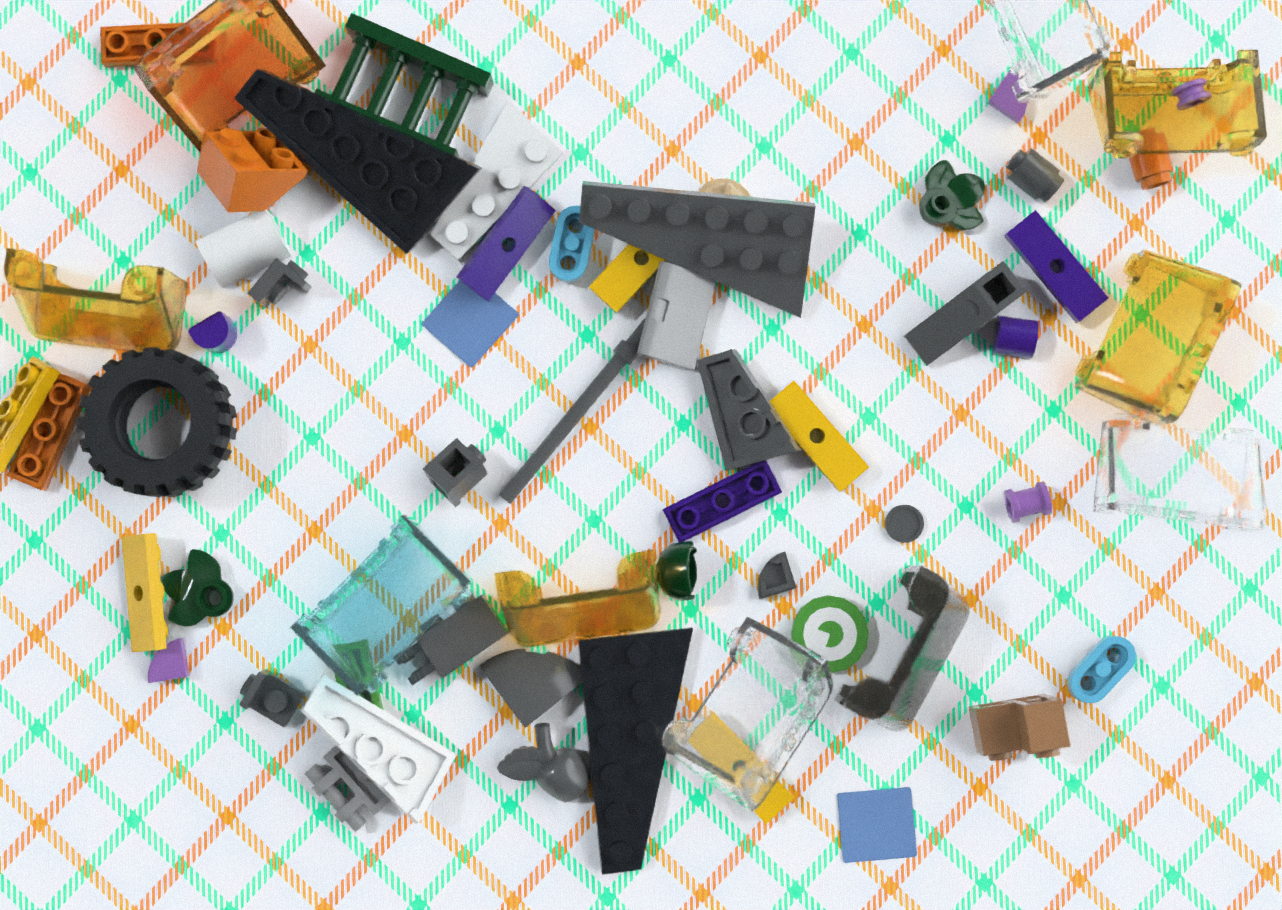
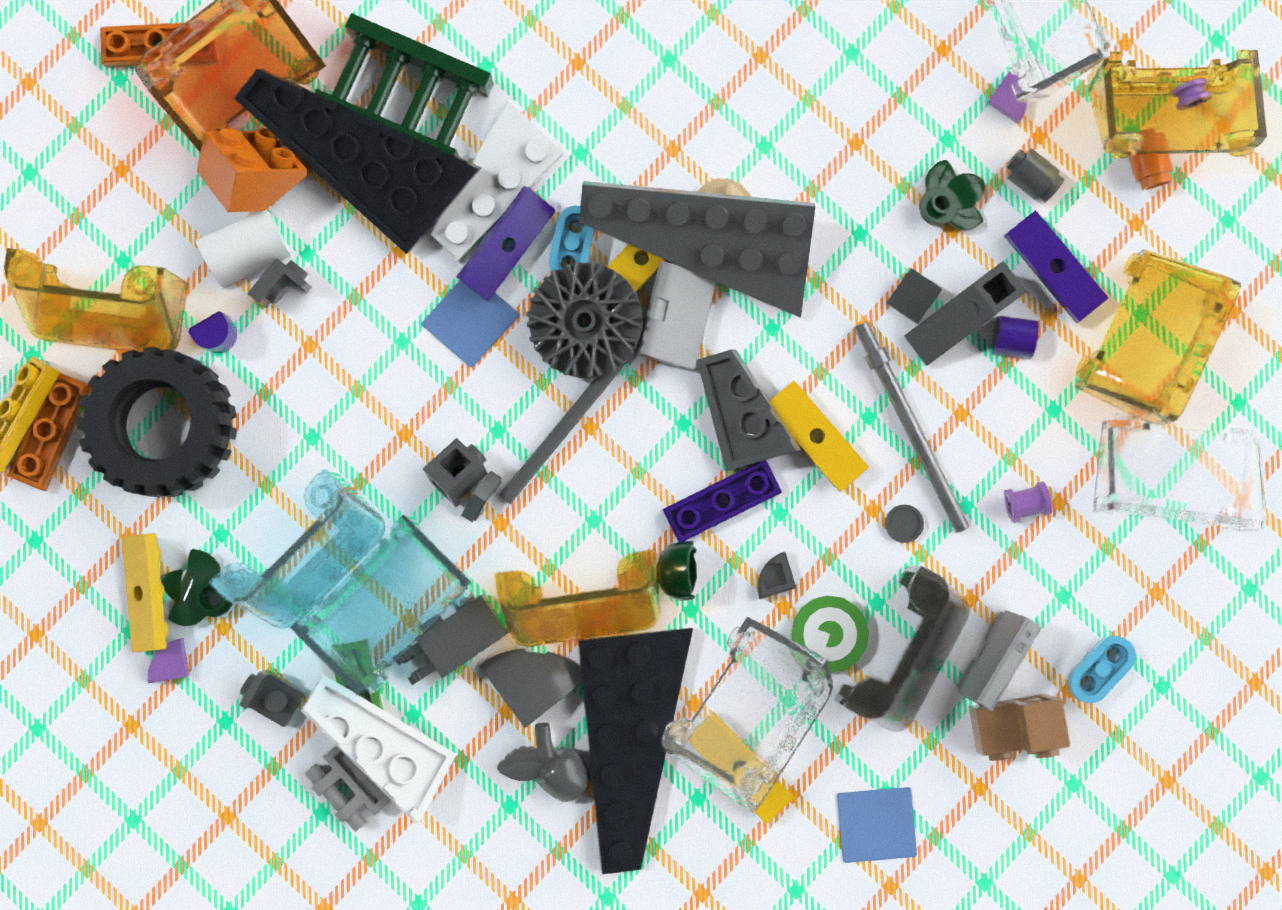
(315, 562): none -> clear light blue windscreen
(481, 495): none -> dark grey tile
(613, 327): none -> dark grey wheel
(878, 359): none -> flat silver bar
(914, 296): none -> dark grey slope
(999, 660): none -> light grey piece

